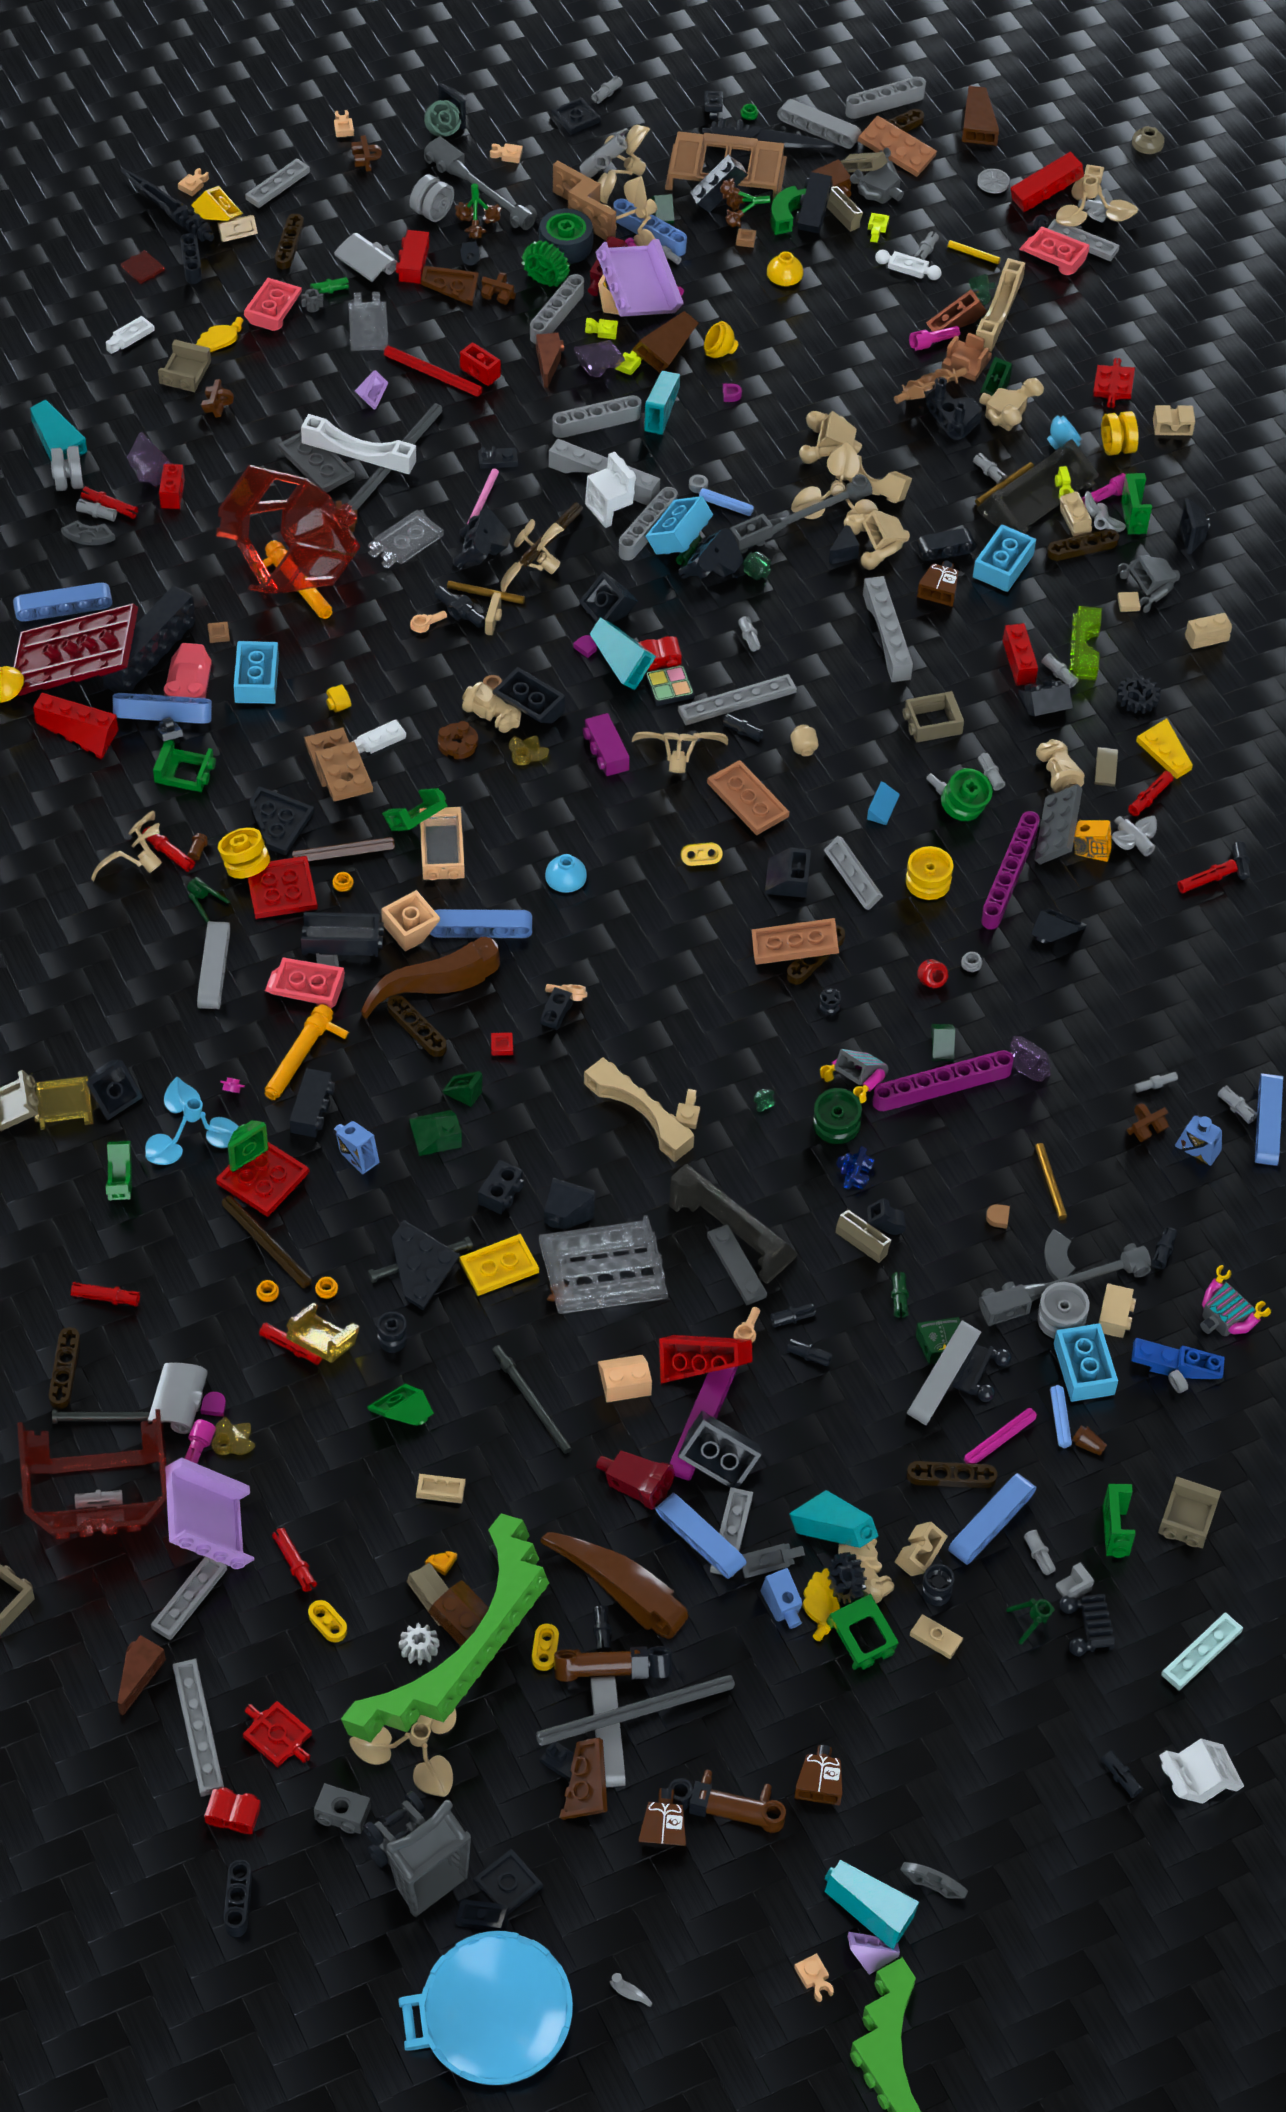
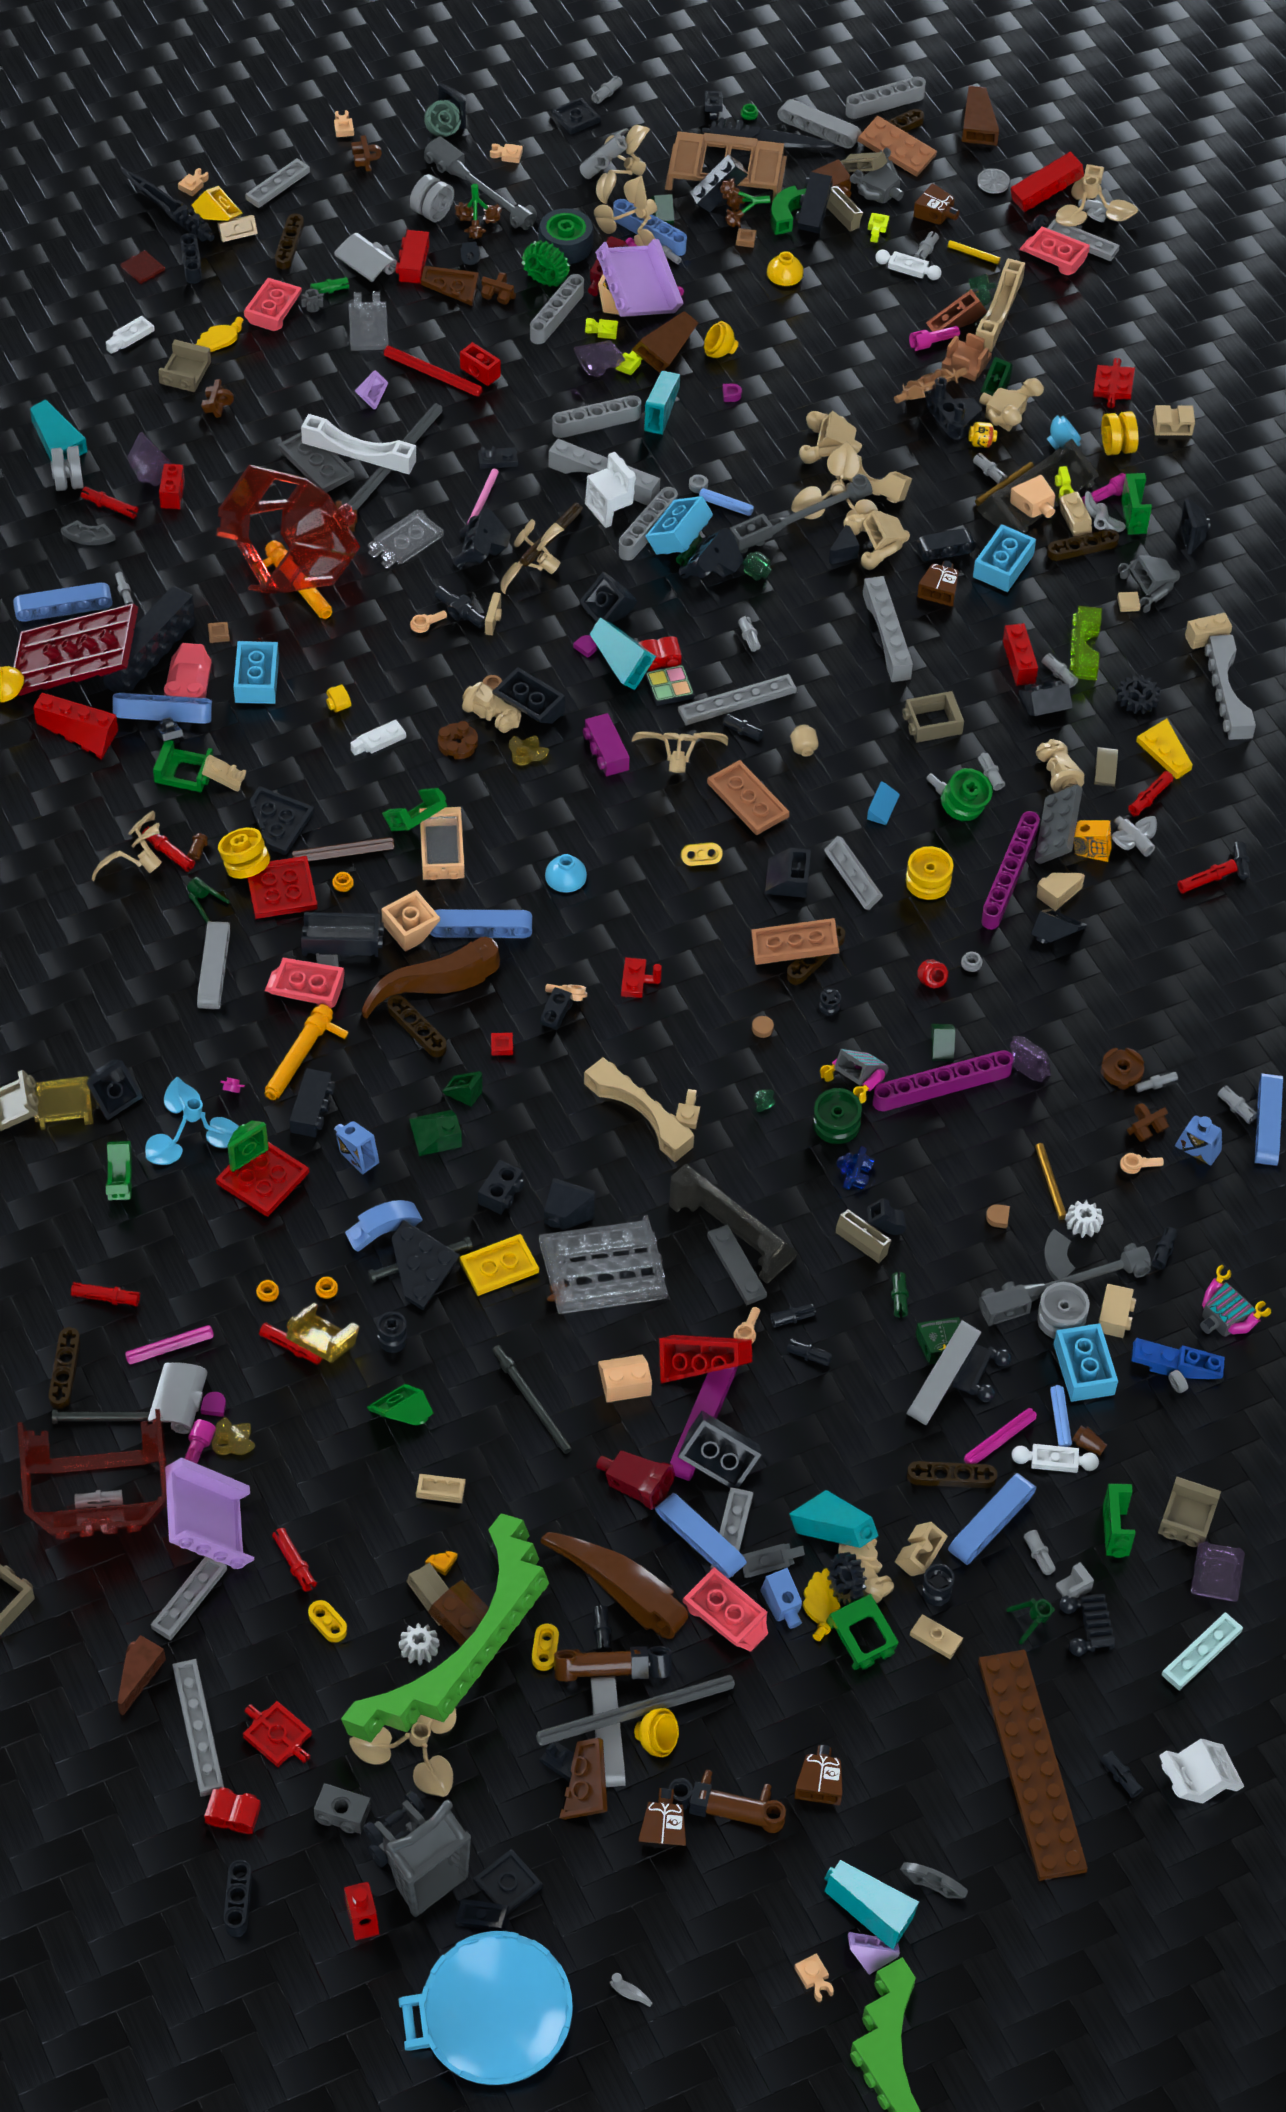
(96, 510): light grey pin -> none
(123, 588): none -> light grey bar
(169, 1344): none -> dark pink axle
(223, 773): none -> tan plate
(266, 1241): dark brown axle -> none
(337, 763): medium nougat bracket -> none
(360, 1907): none -> red torso
(381, 1220): none -> medium blue arch
(485, 592): pearl gold bar -> none
(549, 355): copper slope -> none
(584, 196): medium nougat bracket -> none
(635, 977): none -> red plate
(658, 1732): none -> yellow piece
(728, 1610): none -> coral slope
(762, 1026): none -> medium nougat tile
(935, 206): none -> reddish brown torso
(982, 434): none -> yellow head
(1032, 1765): none -> reddish brown plate
(1034, 497): none -> light nougat torso
(1055, 1458): none -> white plate
(1059, 888): none -> tan slope
(1084, 1219): none -> white gear
(1117, 1076): none -> reddish brown plate
(1132, 1163): none -> light nougat plate
(1148, 144): dark tan piece -> none
(1218, 1571): none -> clear purple slope
(1237, 717): none -> light grey arch

